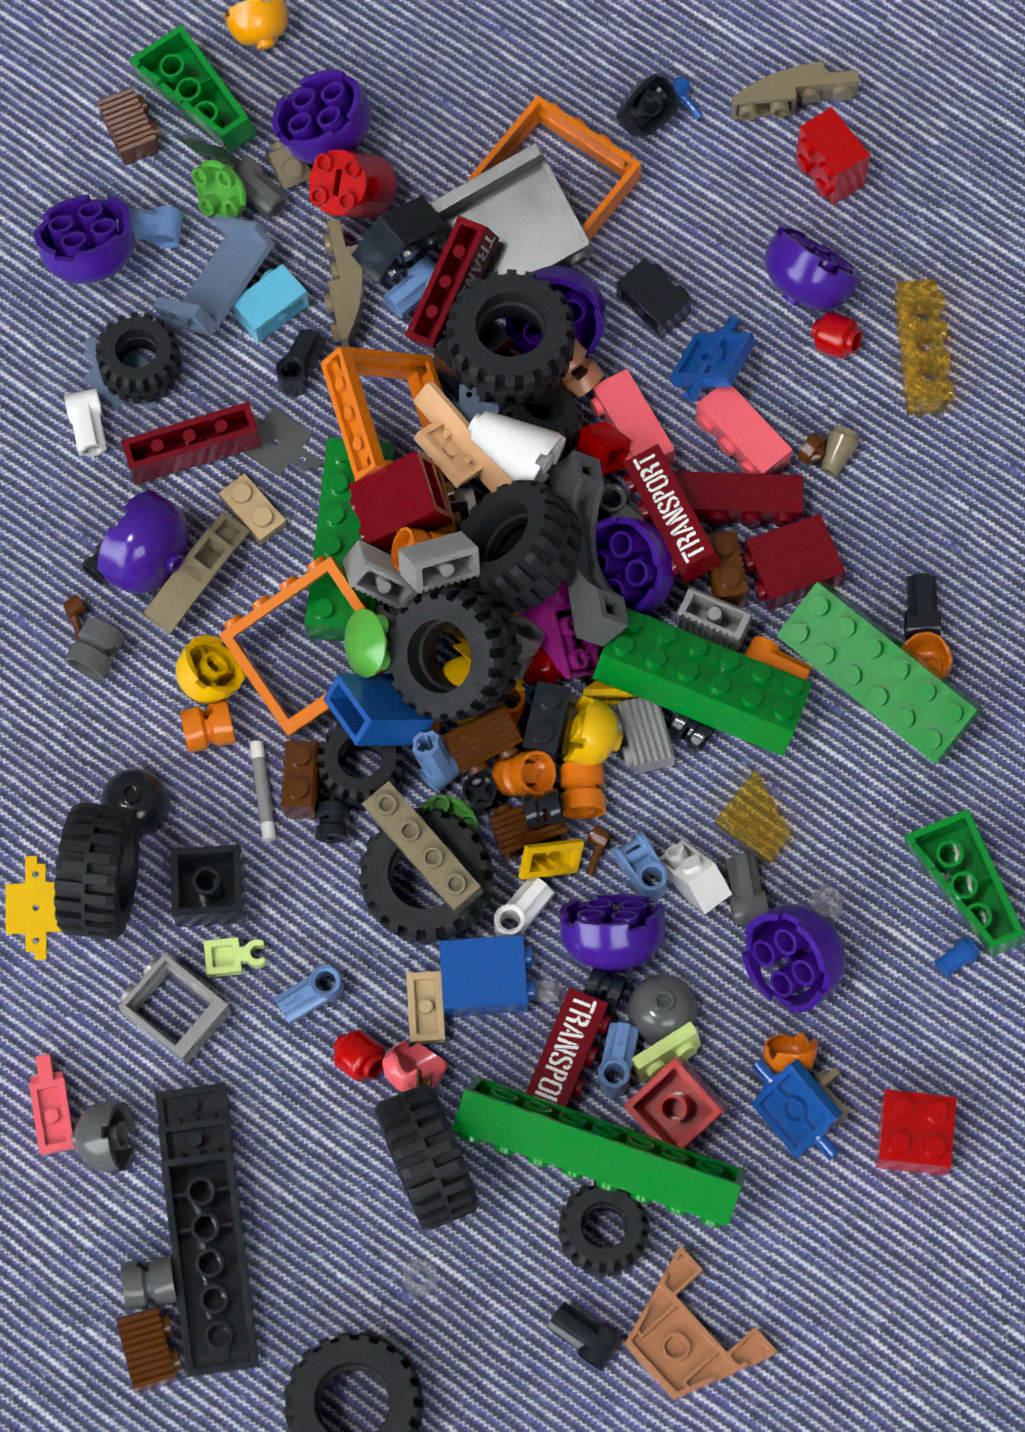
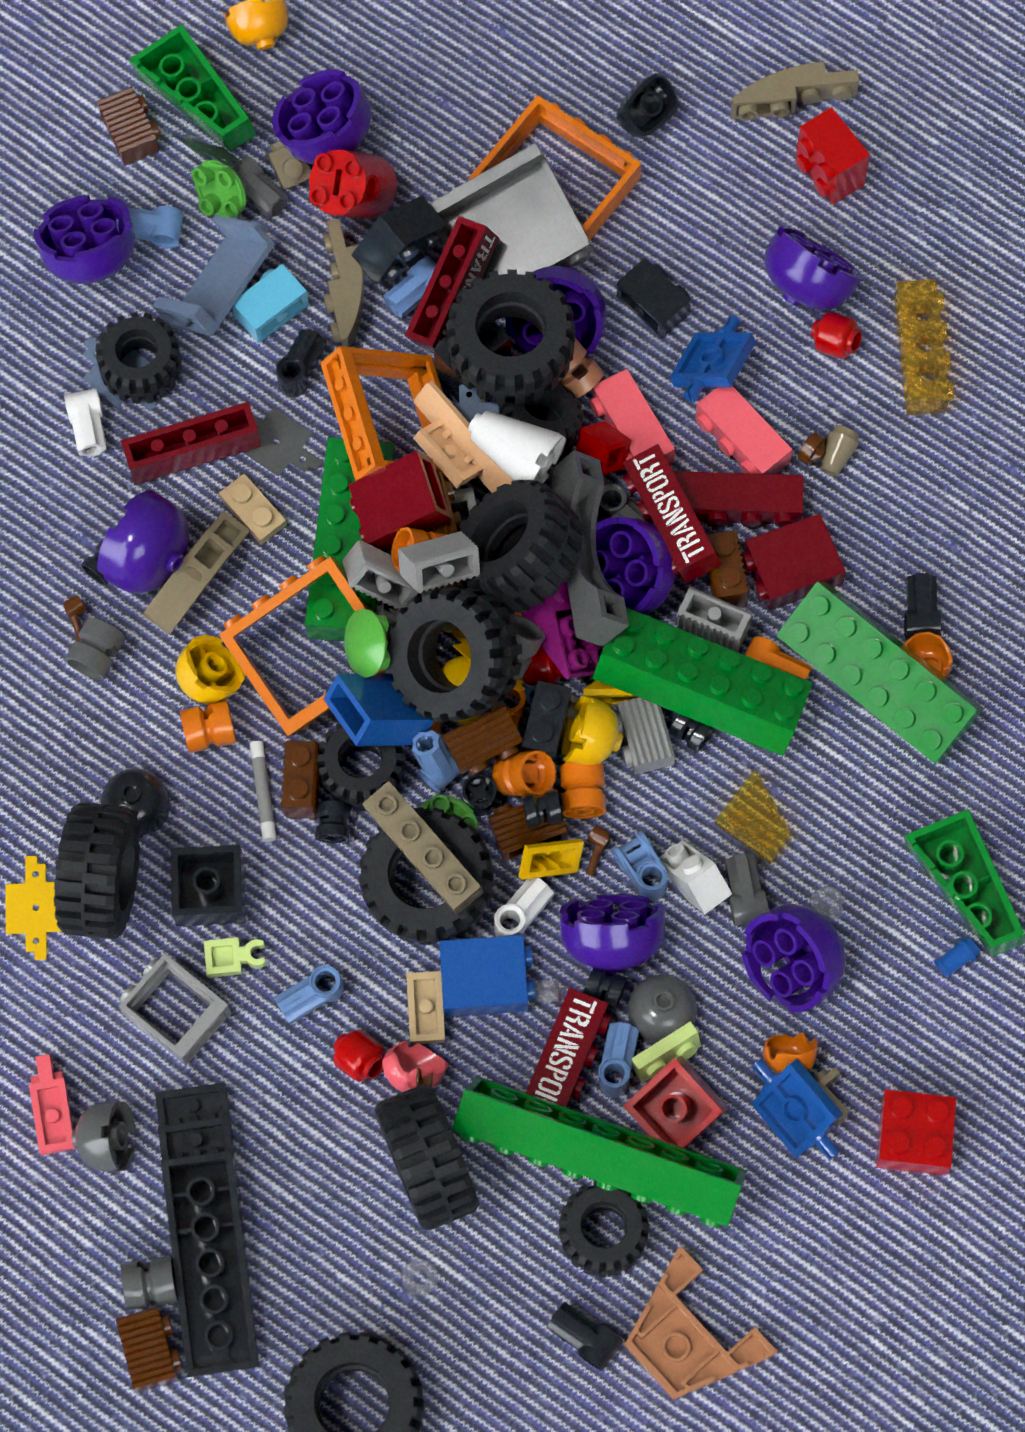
(681, 88): blue hand -> none

